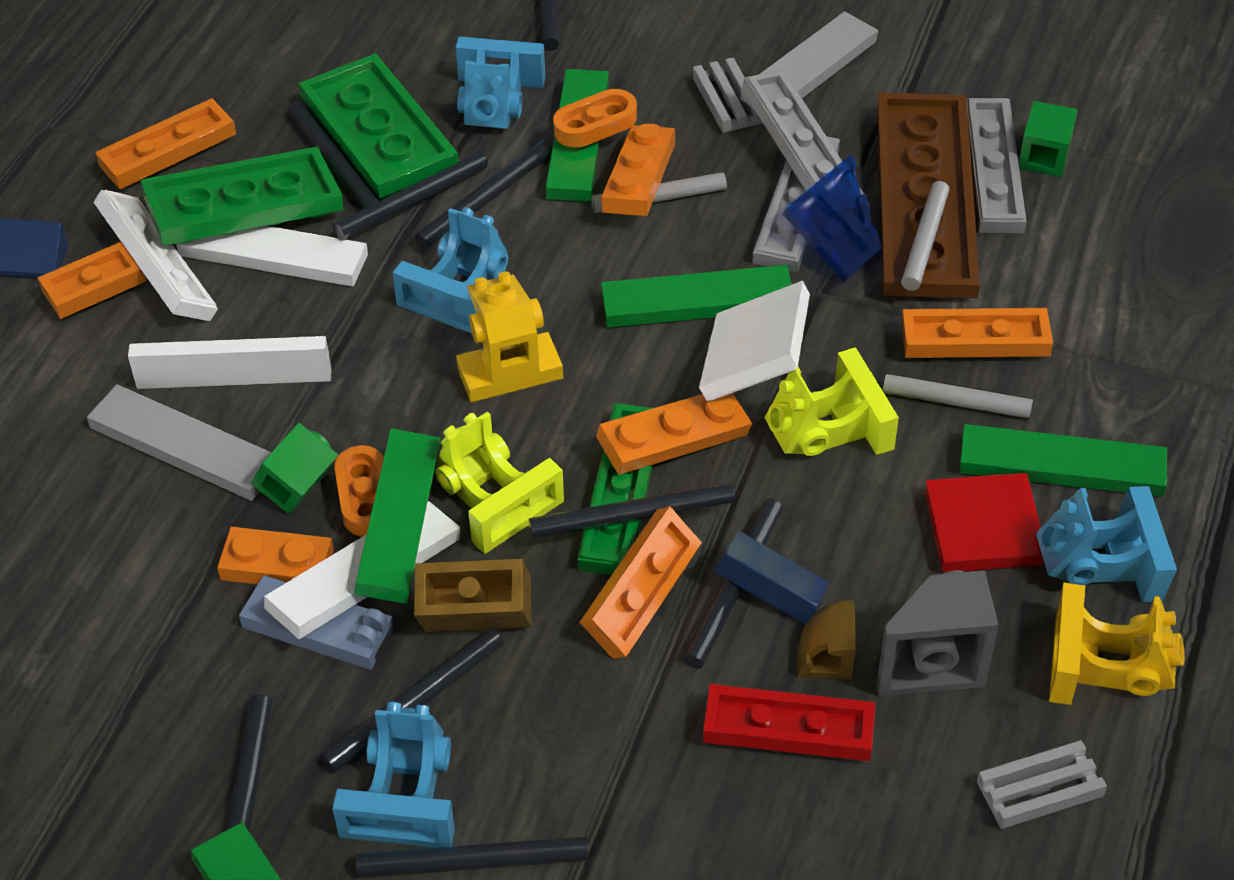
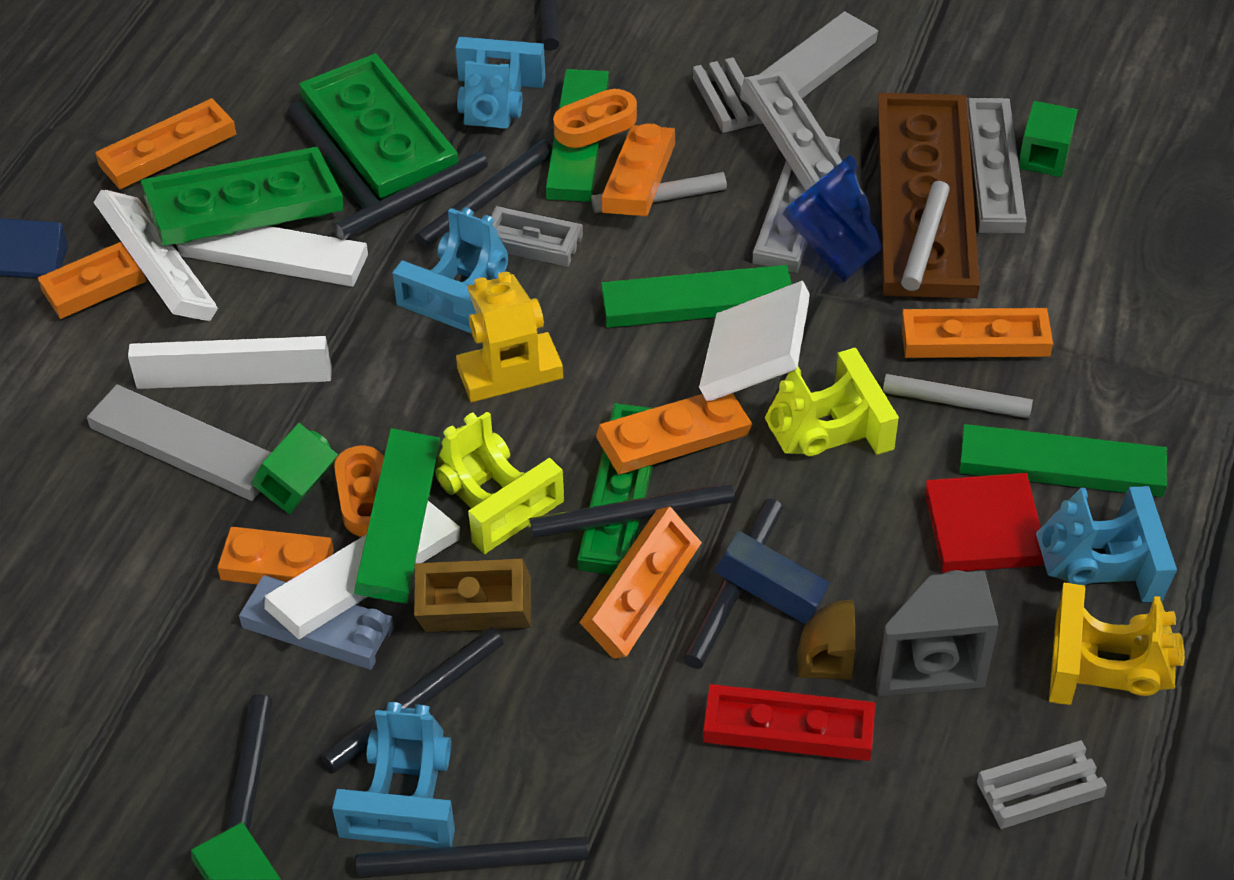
(530, 240): none -> light grey tile

